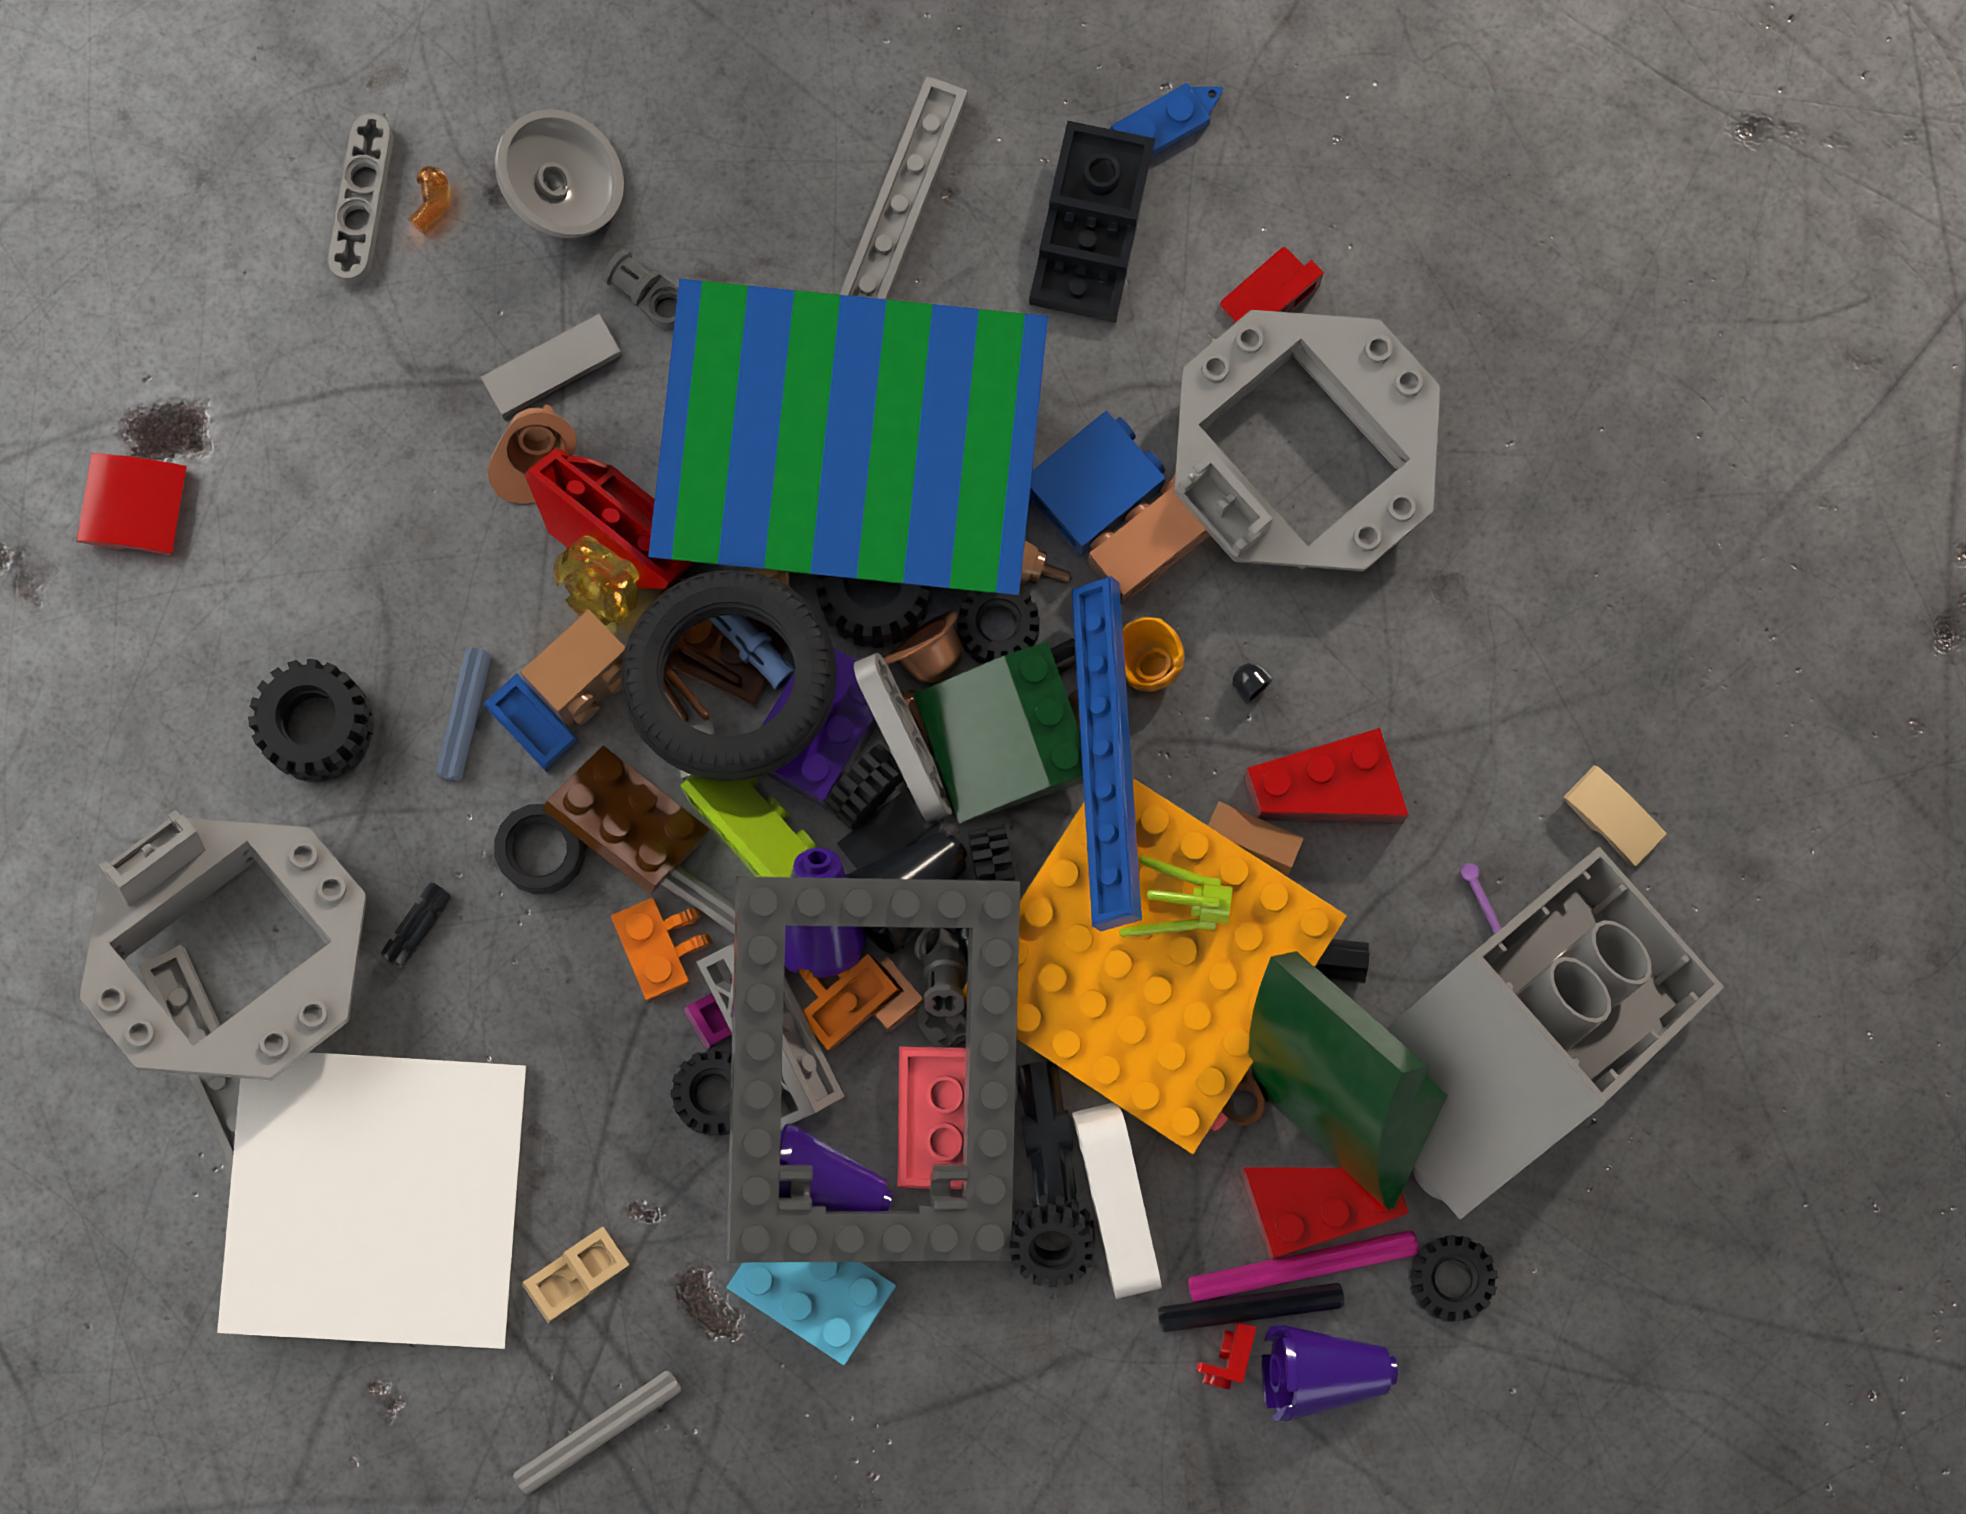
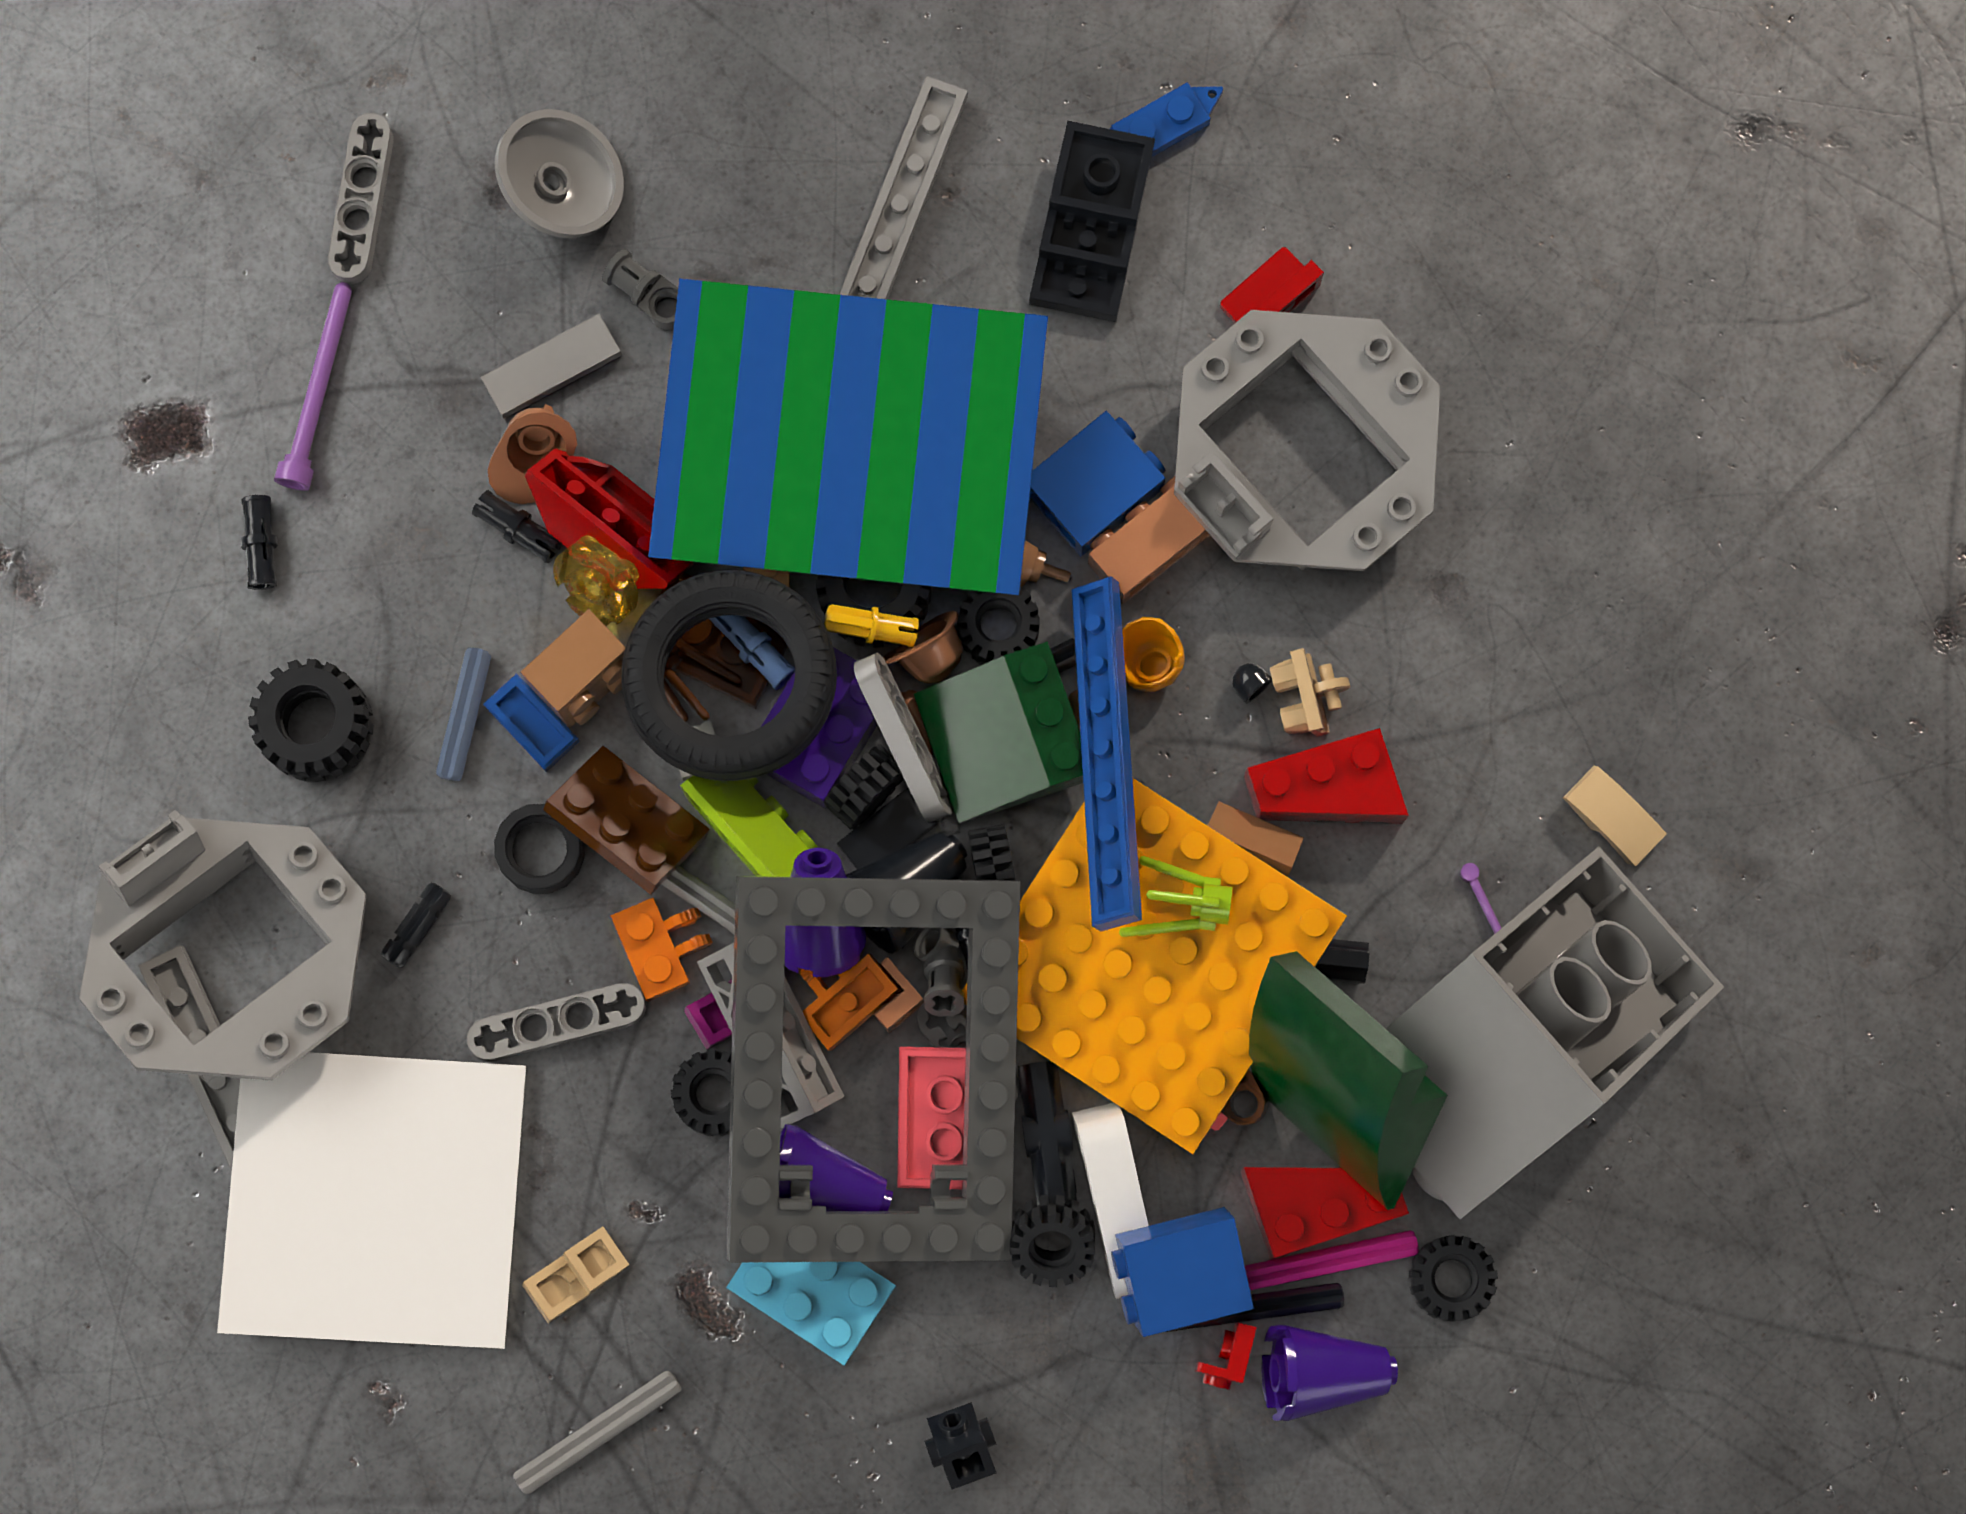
(131, 503): red slope -> none
(259, 542): none -> black pin
(295, 469): none -> medium lavender piece
(435, 198): clear orange arm -> none
(516, 526): none -> black pin
(556, 1018): none -> light grey beam
(871, 624): none -> yellow axle
(961, 1436): none -> black brick
(1182, 1272): none -> blue brick
(1301, 674): none -> tan hips

